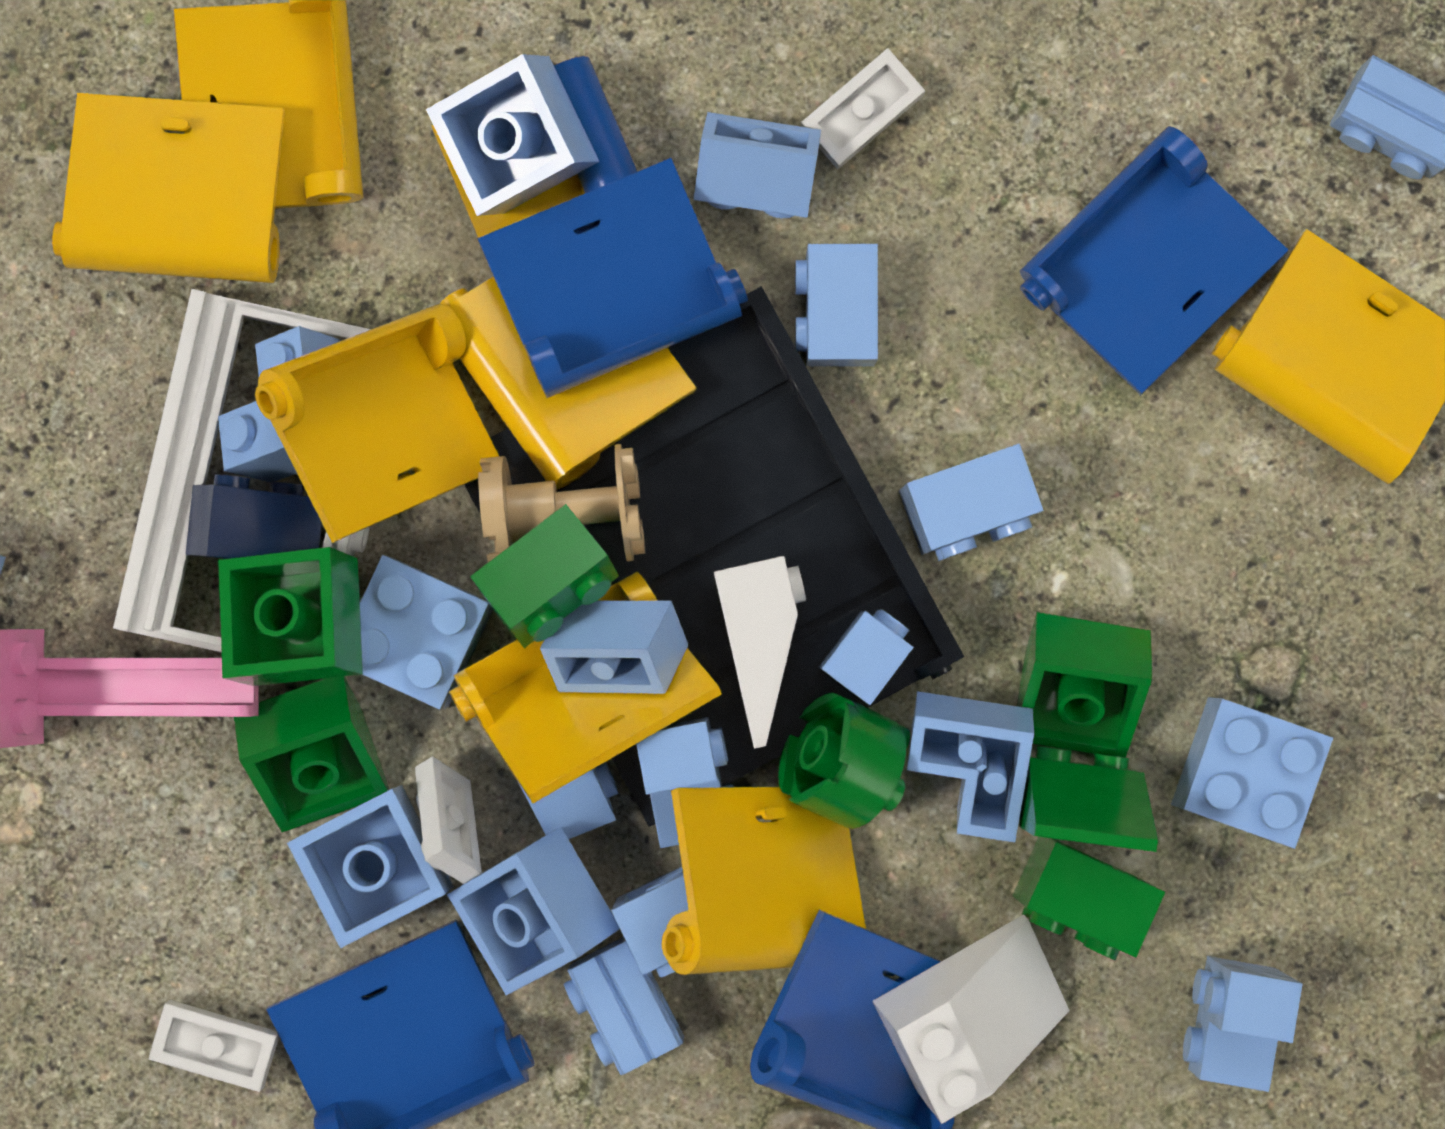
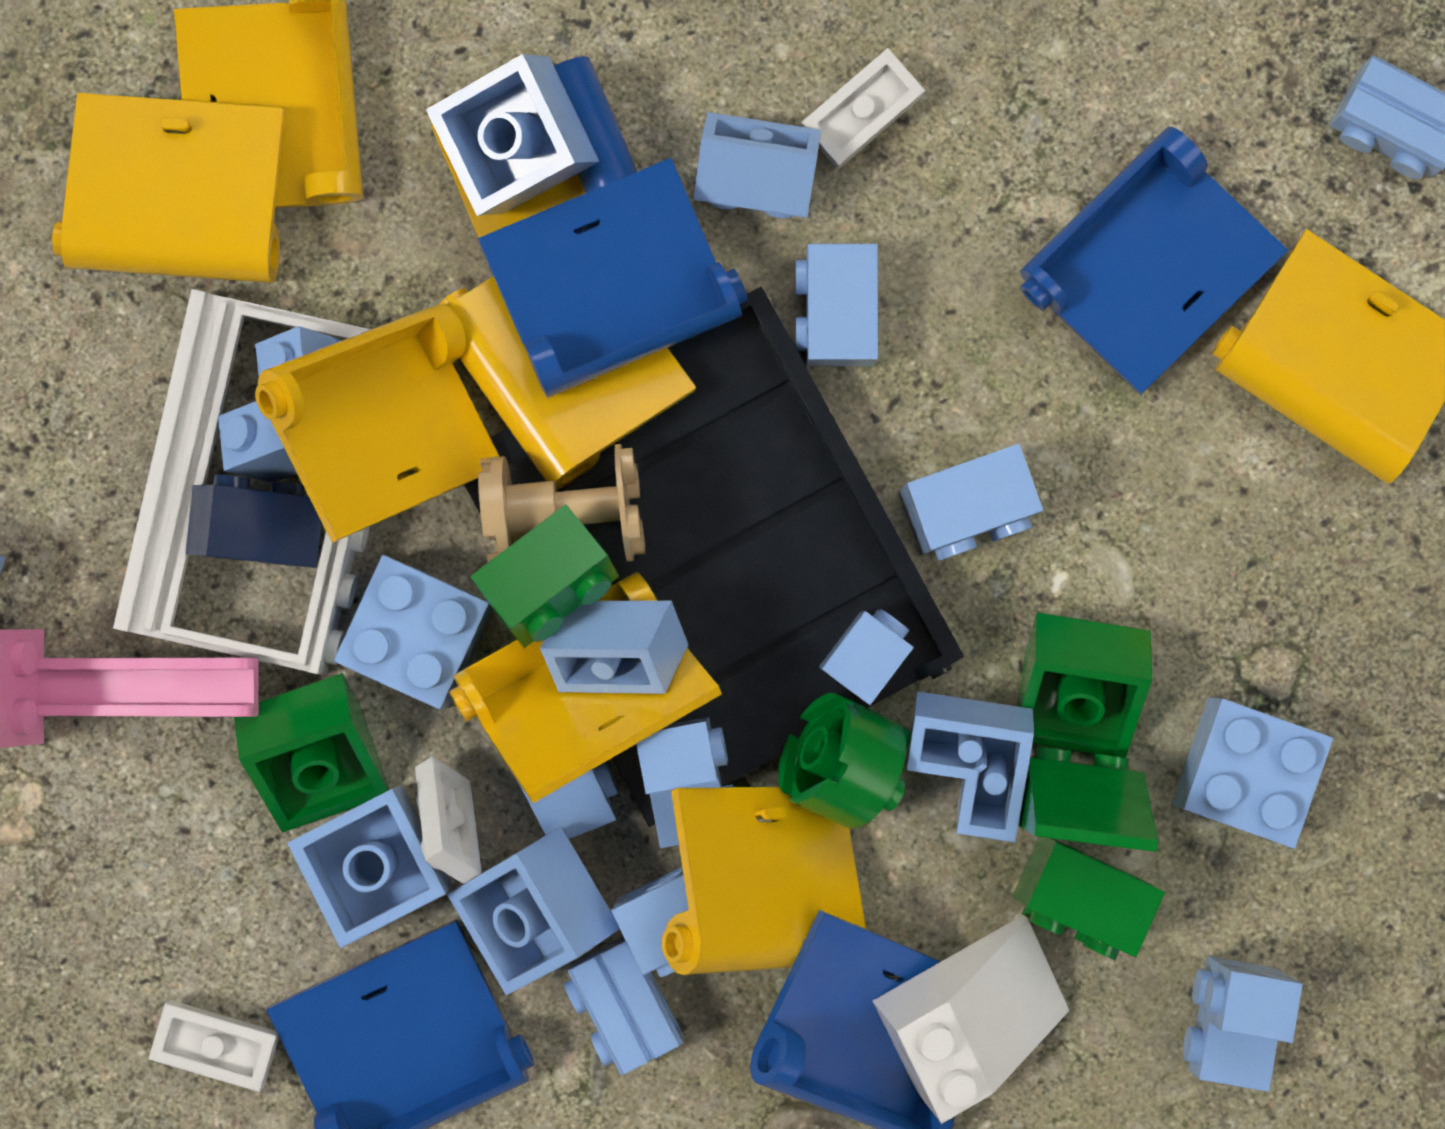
(290, 617): green brick -> none
(760, 625): white slope -> none

